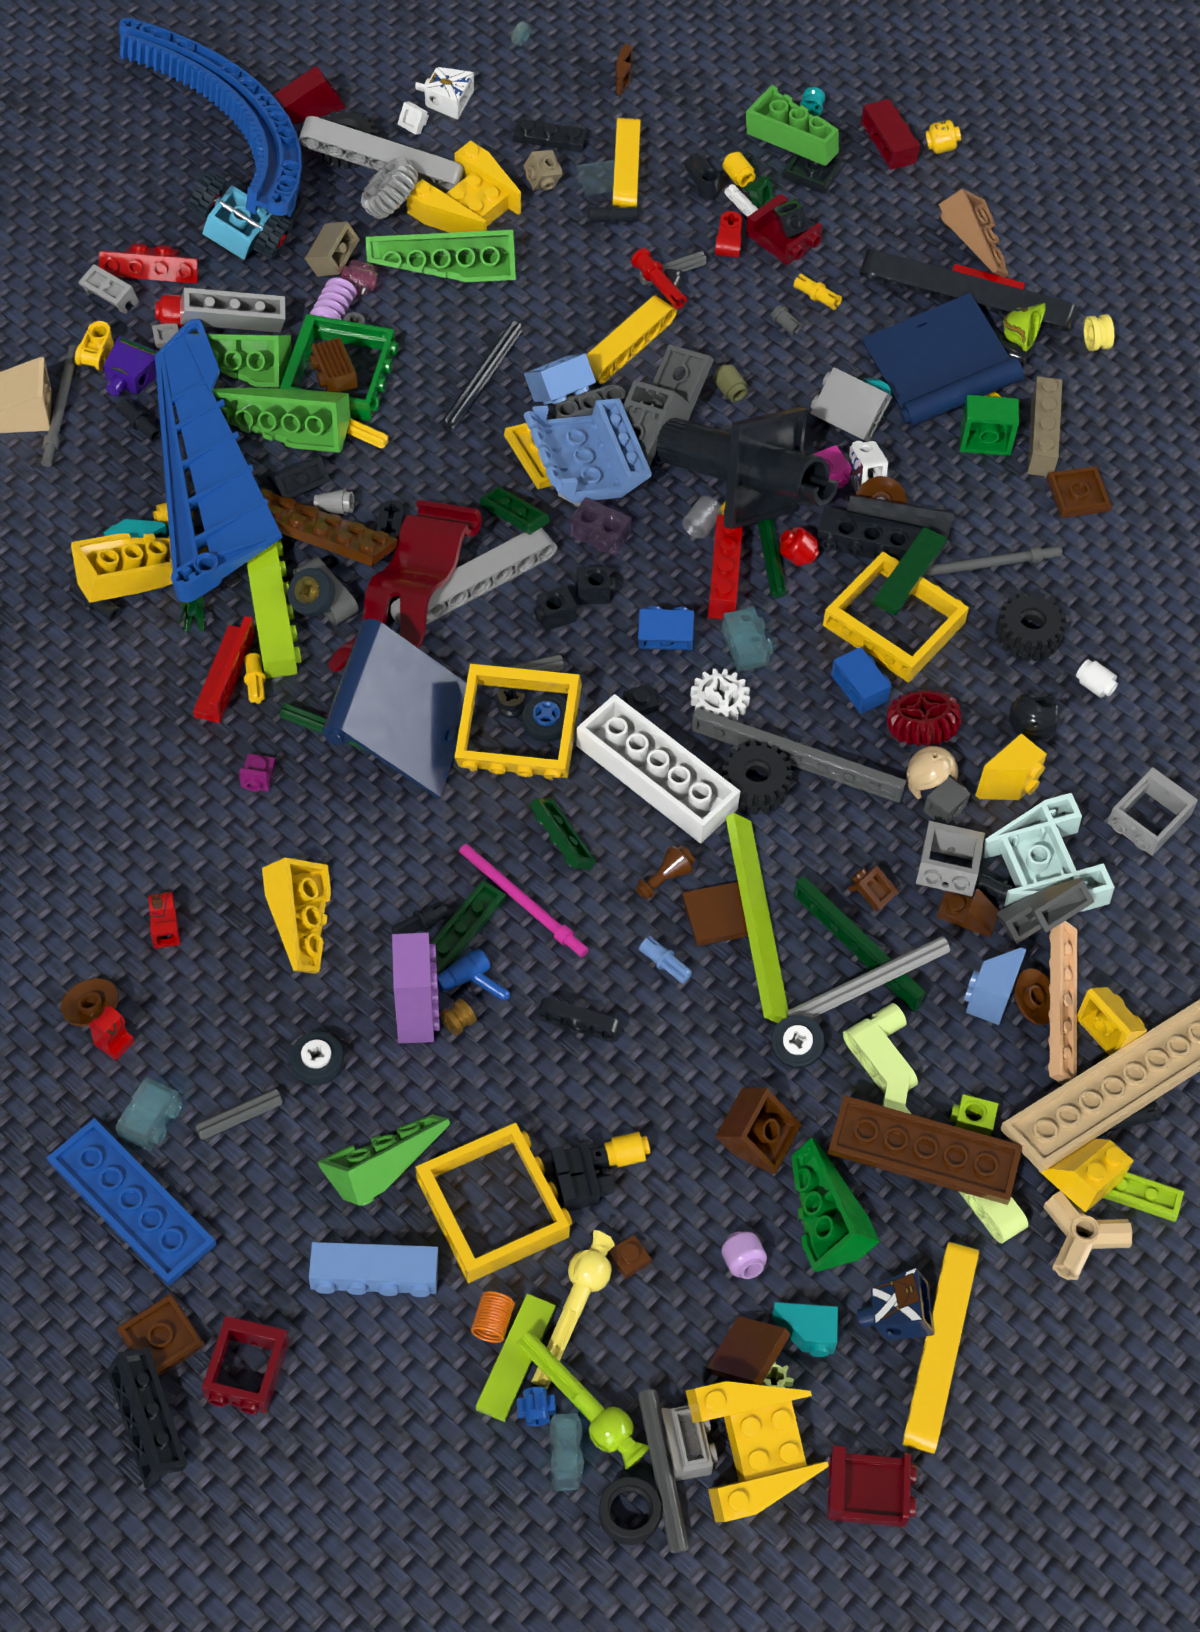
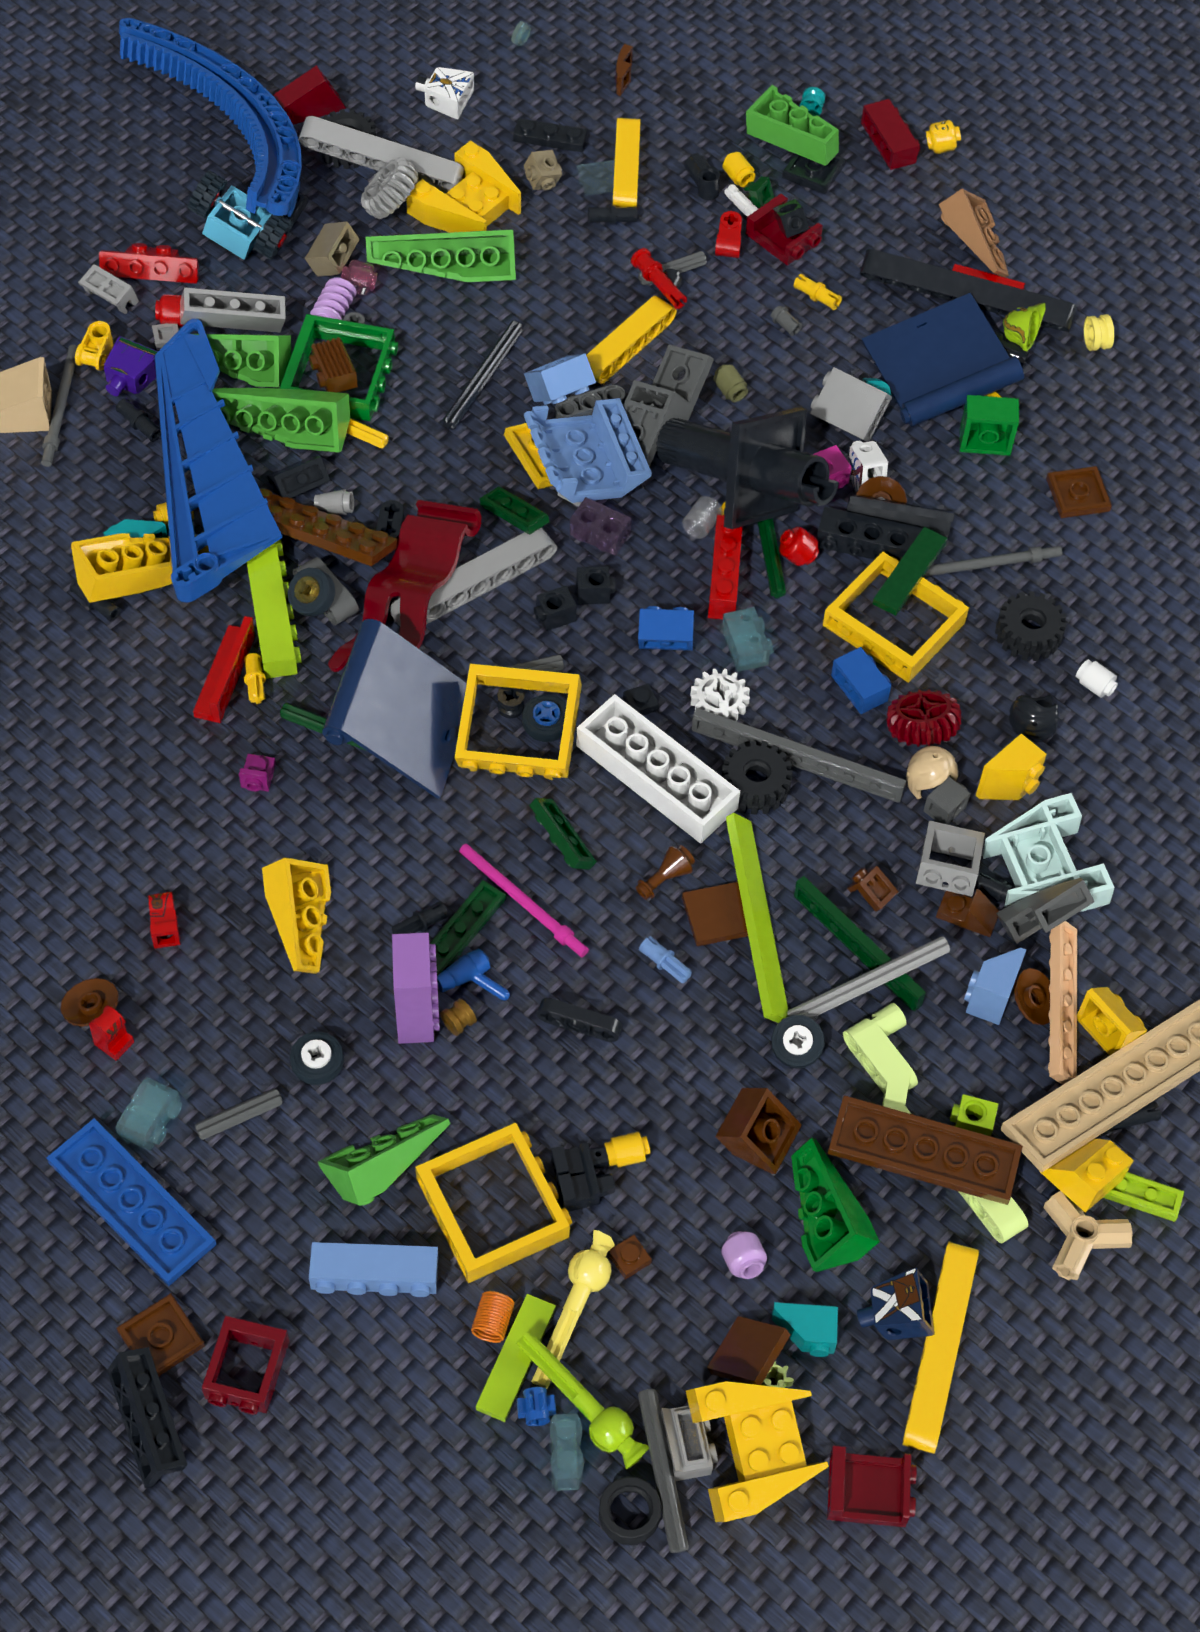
(190, 609): dark green piece -> none
(412, 118): white tile -> none
(1044, 426): dark tan brick -> none
(1164, 792): light grey window -> none

